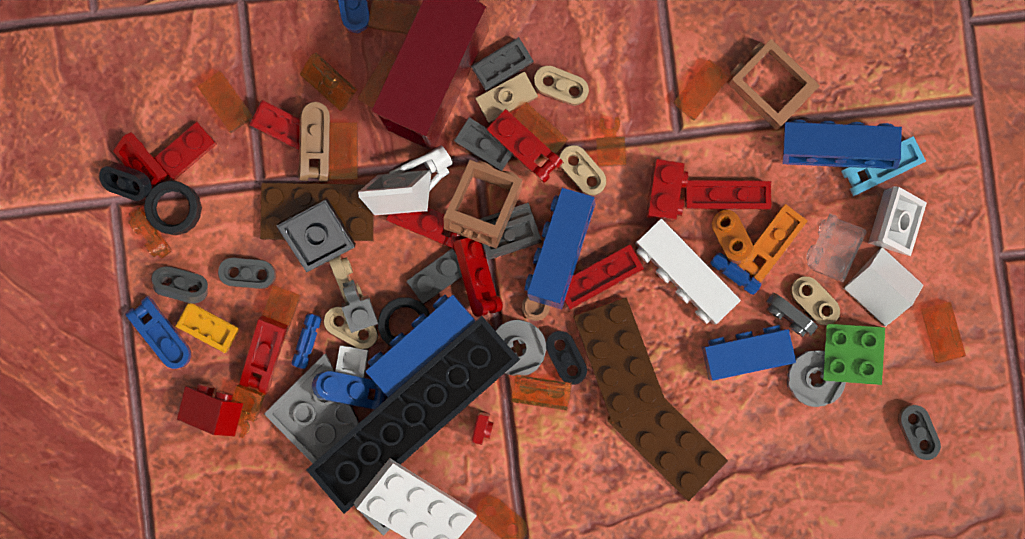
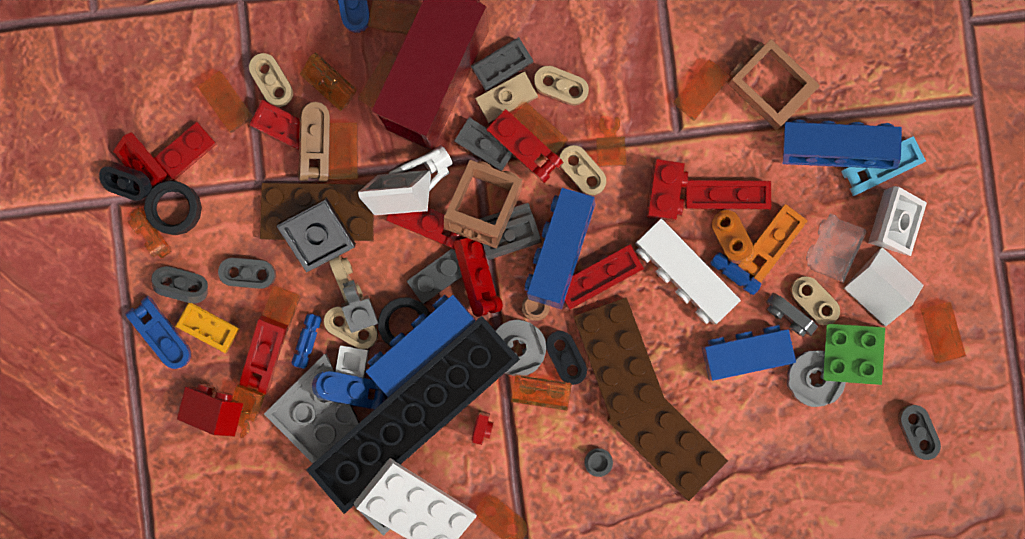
(271, 81): none -> tan plate
(598, 462): none -> dark grey plate

